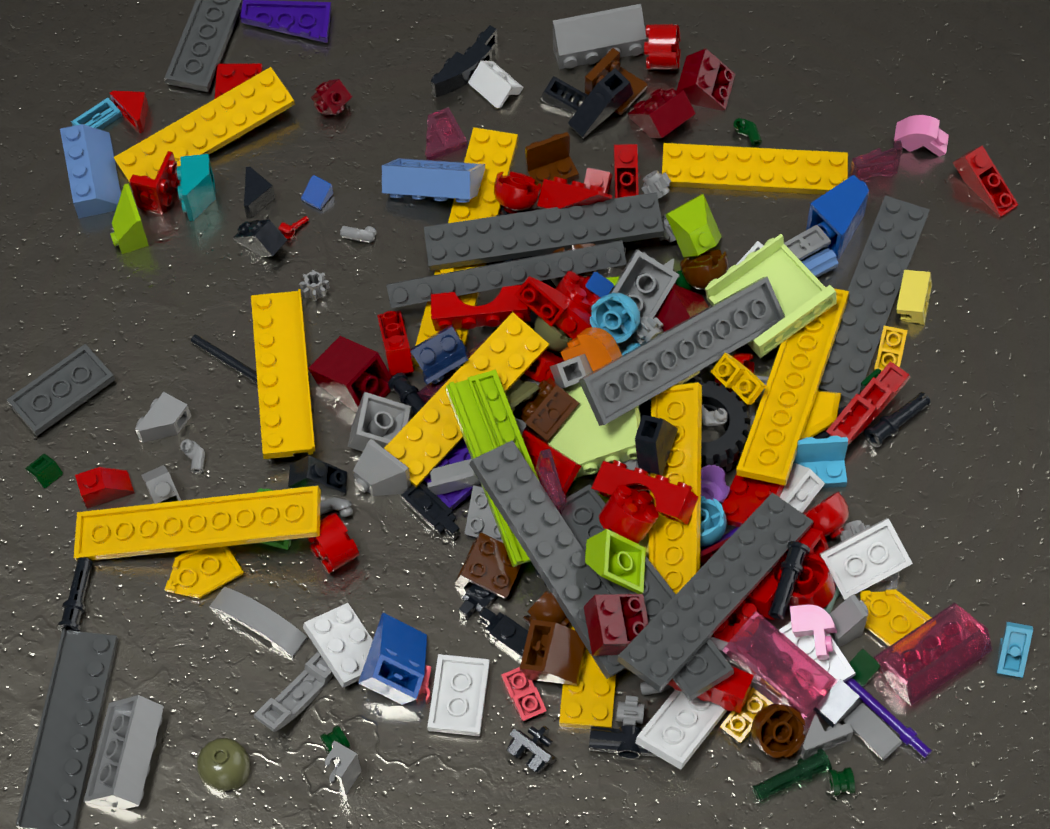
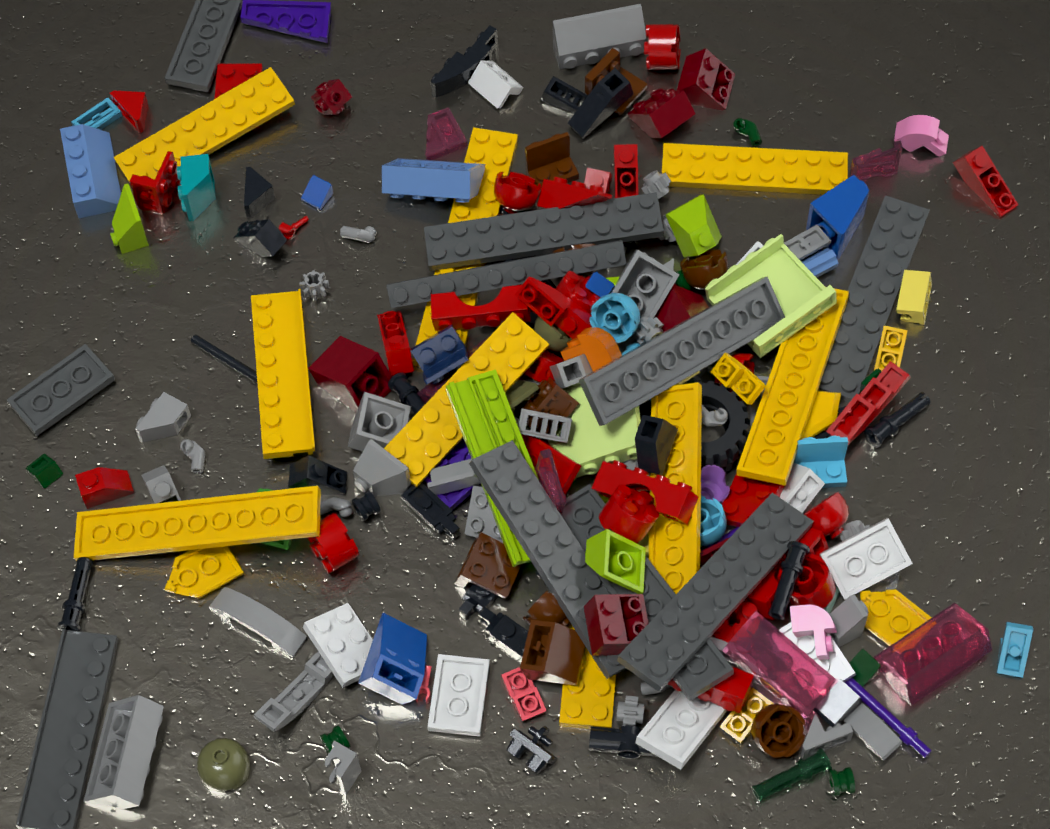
(366, 506): none -> black wheel
(542, 434): none -> light grey slope

